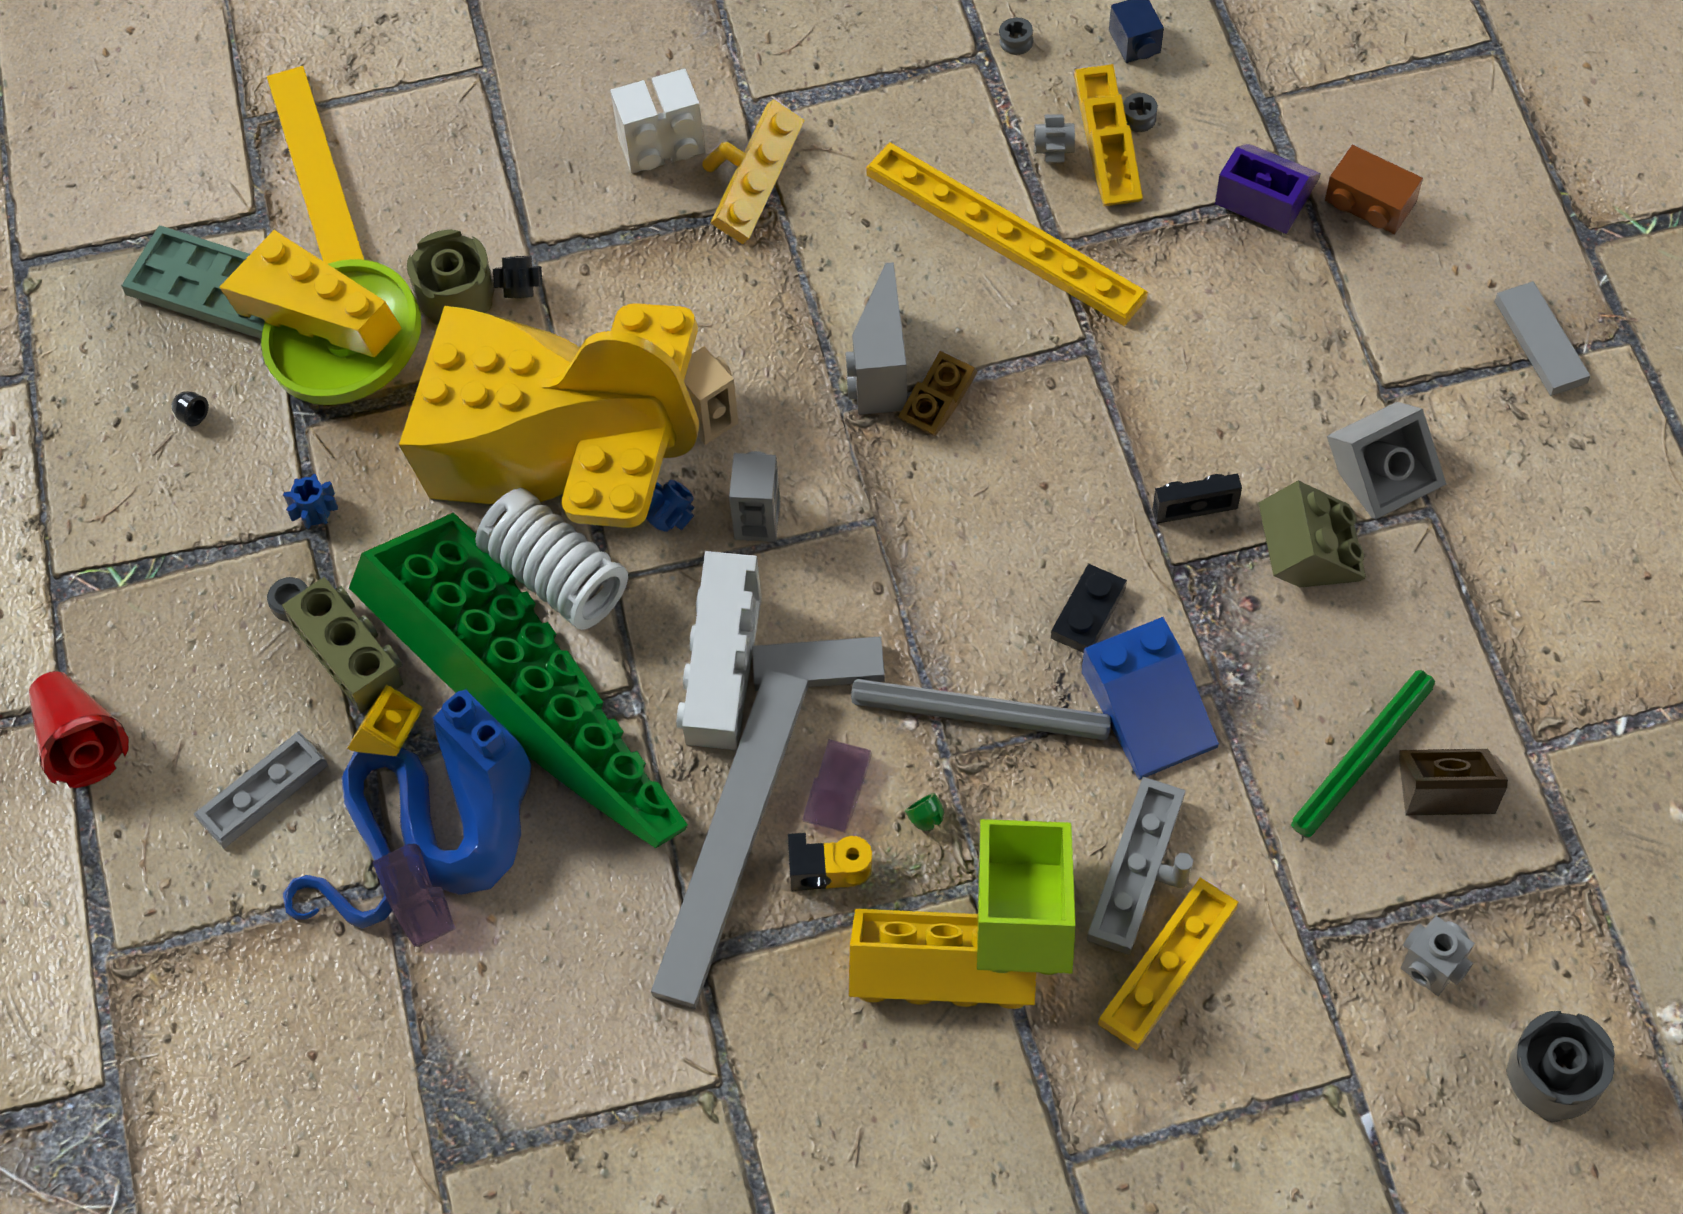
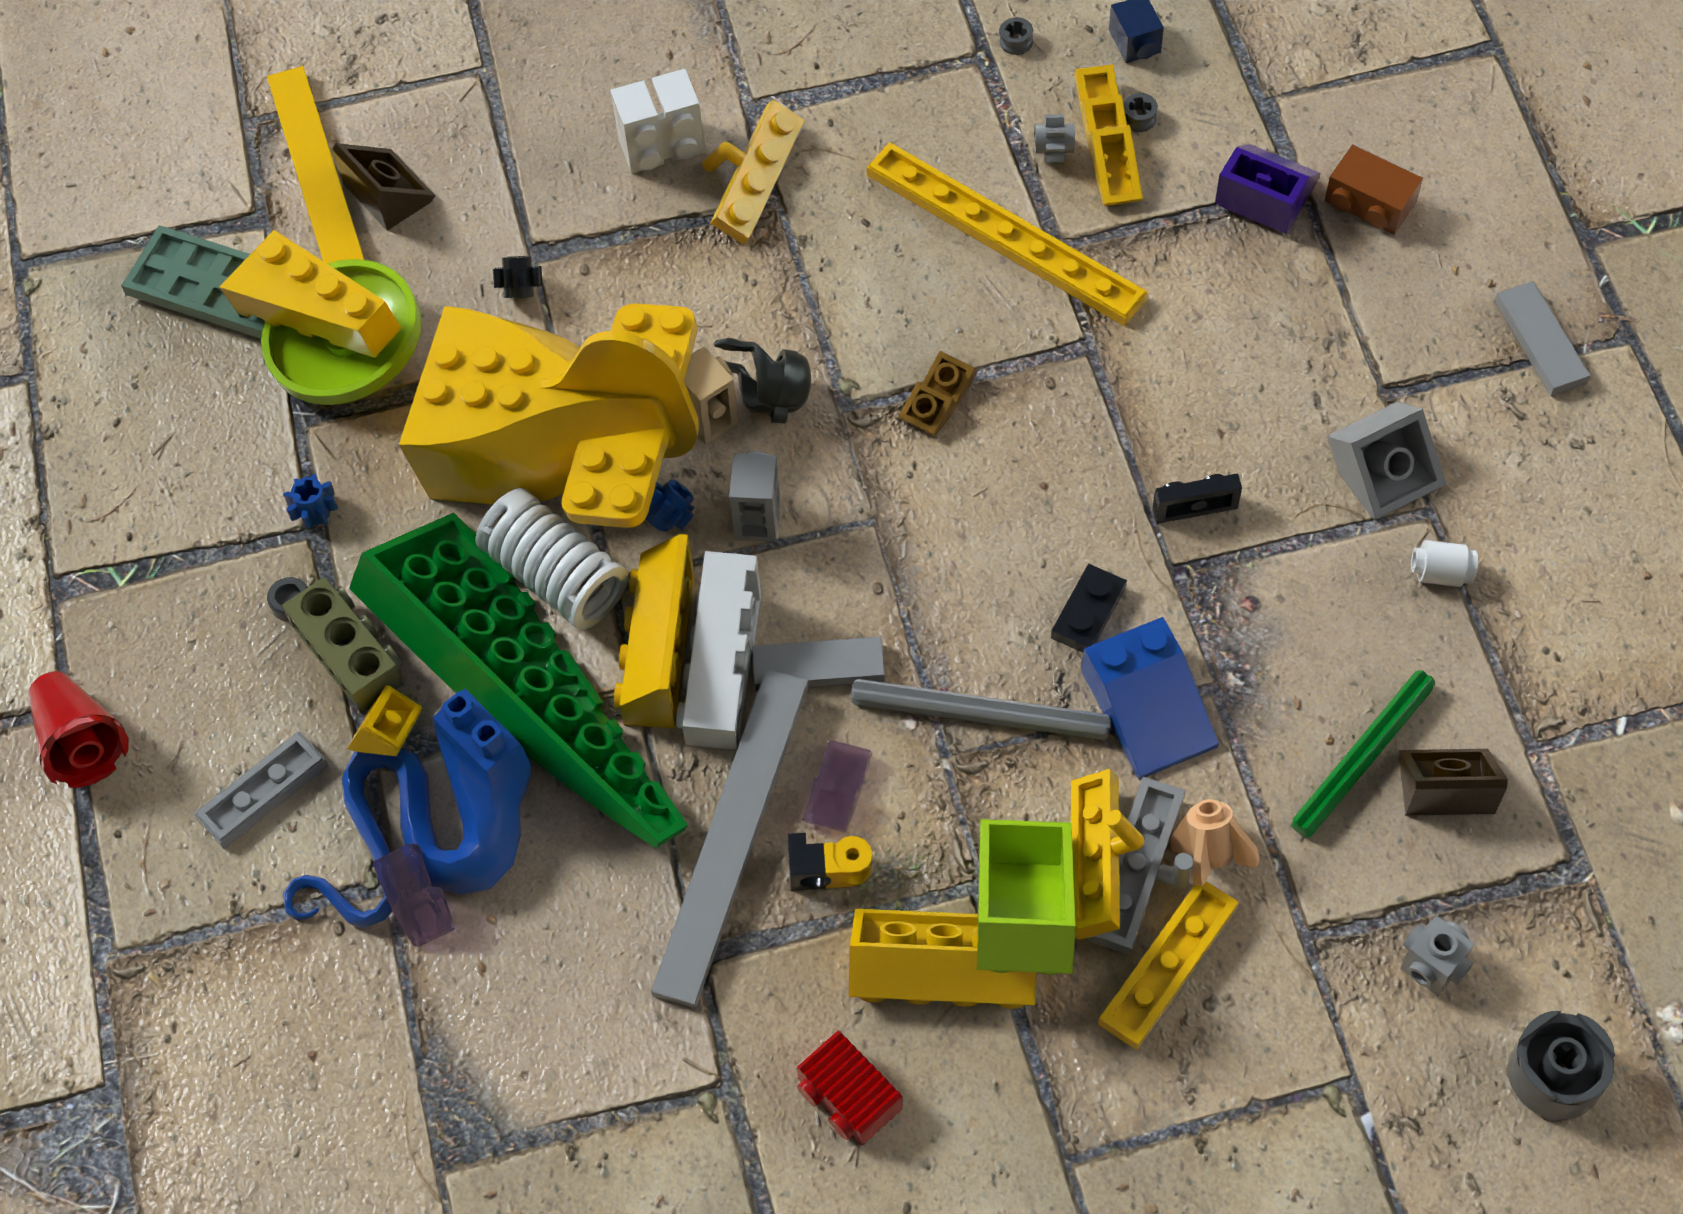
(190, 408): black hinge -> none
(381, 182): none -> dark brown slope
(450, 272): olive brick -> none
(657, 635): none -> yellow slope
(780, 384): none -> pearl dark grey hair
(848, 1089): none -> red brick
(878, 357): light grey slope -> none
(926, 812): green hinge -> none
(1098, 839): none -> yellow plate
(1213, 839): none -> light nougat brick
(1311, 537): olive slope -> none
(1444, 563): none -> white brick

